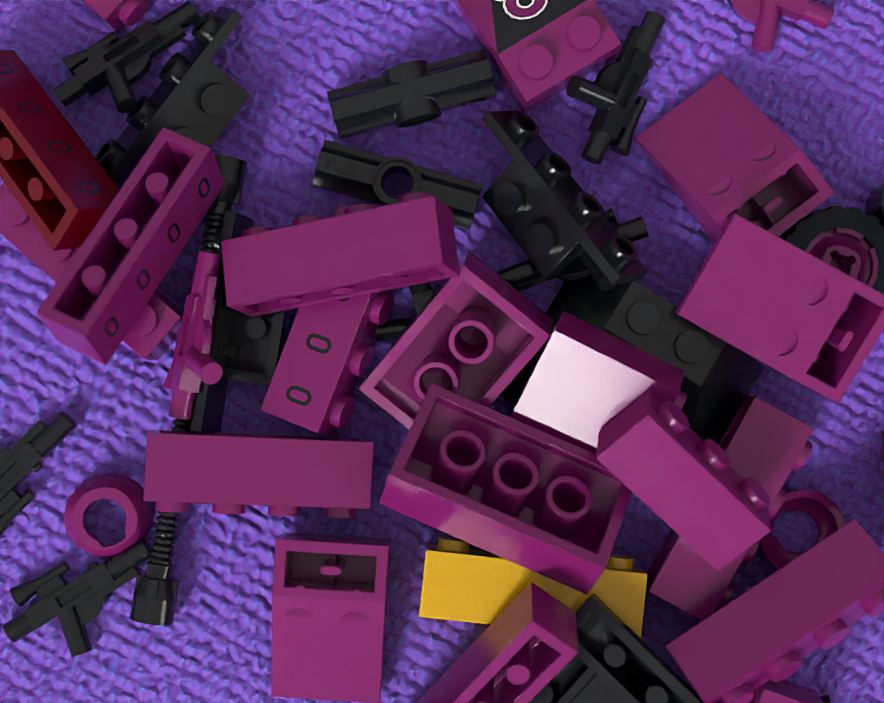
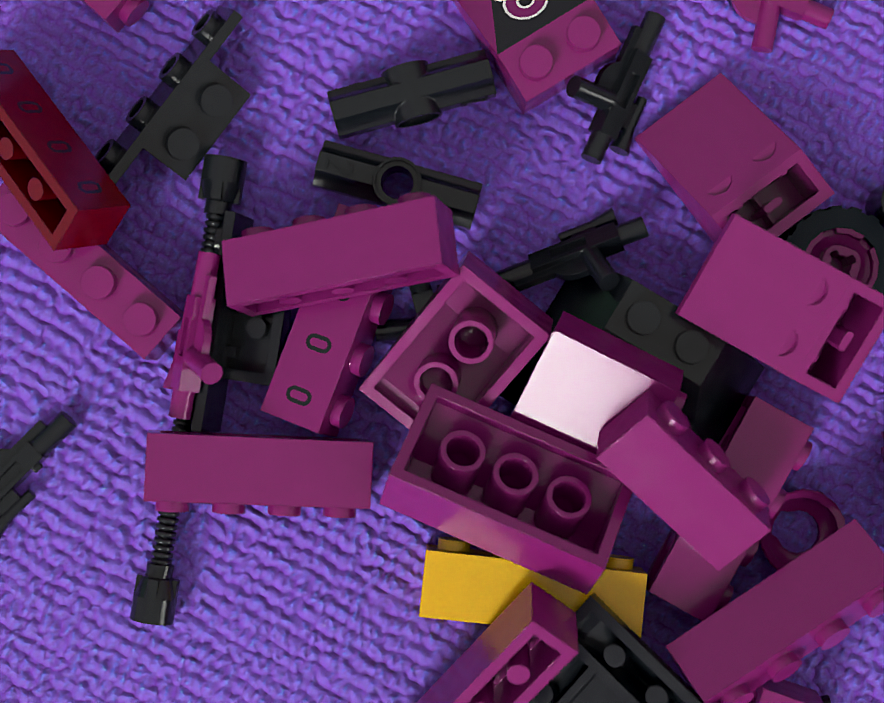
(77, 601): black piece -> none
(121, 490): magenta piece -> none
(123, 61): black piece -> none
(132, 246): magenta brick -> none
(329, 616): magenta slope -> none
(549, 209): black bracket -> none

